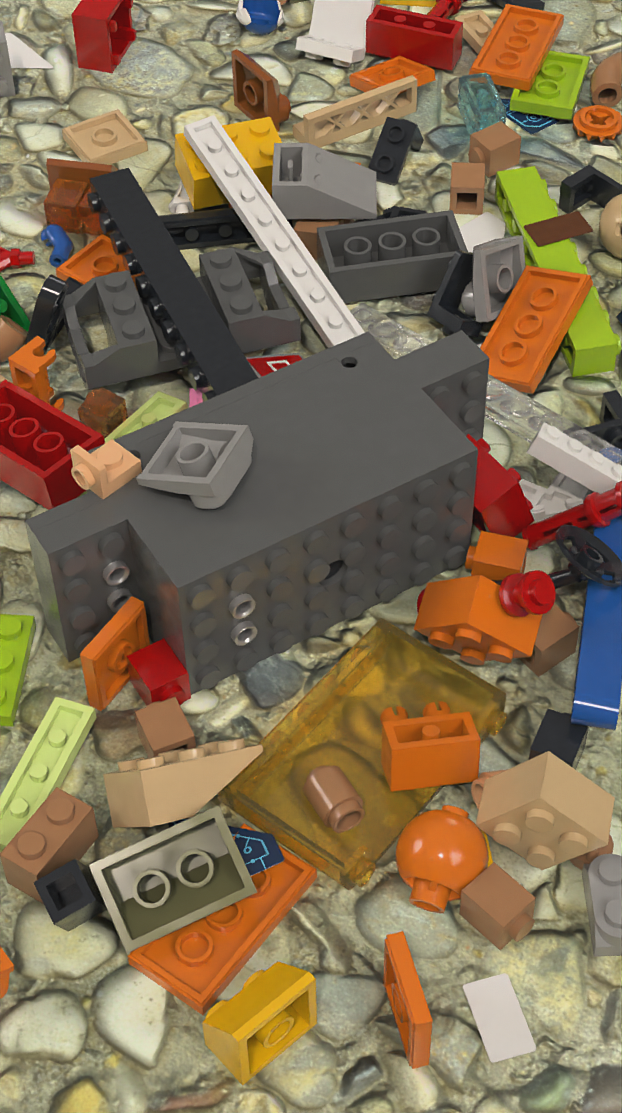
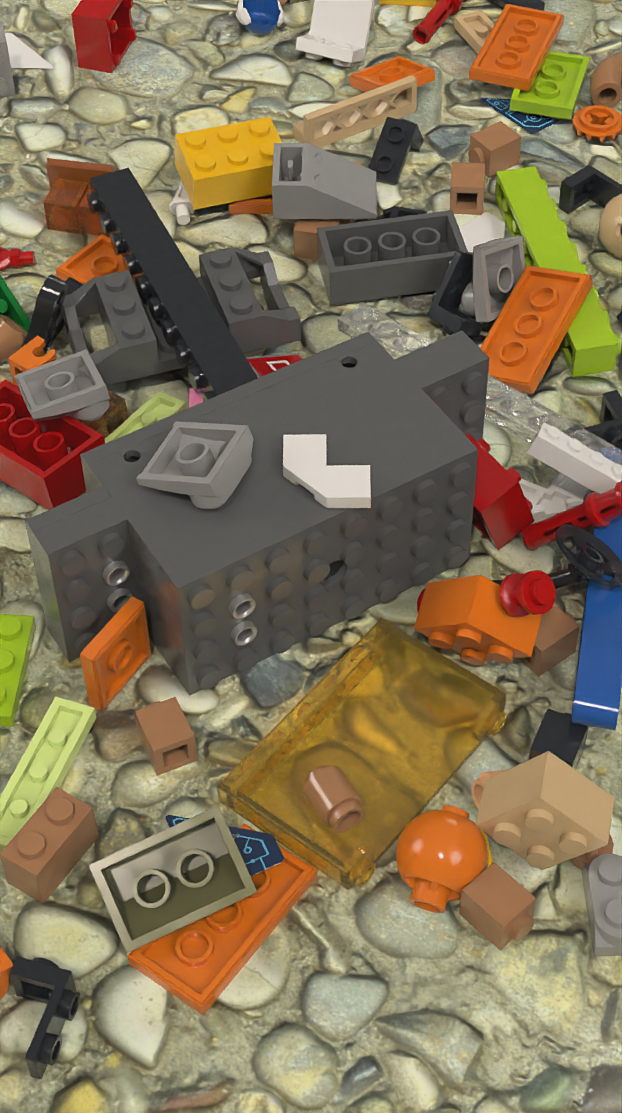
(54, 986): none -> black bracket
(62, 244): blue arm -> none
(64, 389): none -> light grey slope
(70, 895): black brick -> none
(105, 139): tan tile -> none
(105, 468): light nougat bracket -> none
(158, 674): red brick -> none
(174, 782): tan slope -> none
(207, 228): black brick -> none
(257, 91): dark orange slope -> none
(261, 1019): yellow slope -> none
(272, 232): white plate -> none
(332, 485): none -> white tile
(407, 1000): orange tile -> none
(414, 36): red brick -> none
(429, 749): orange brick -> none
(479, 102): clear light blue brick -> none
(497, 556): orange brick -> none
(499, 1018): white sticker -> none
(558, 228): reddish brown sticker -> none

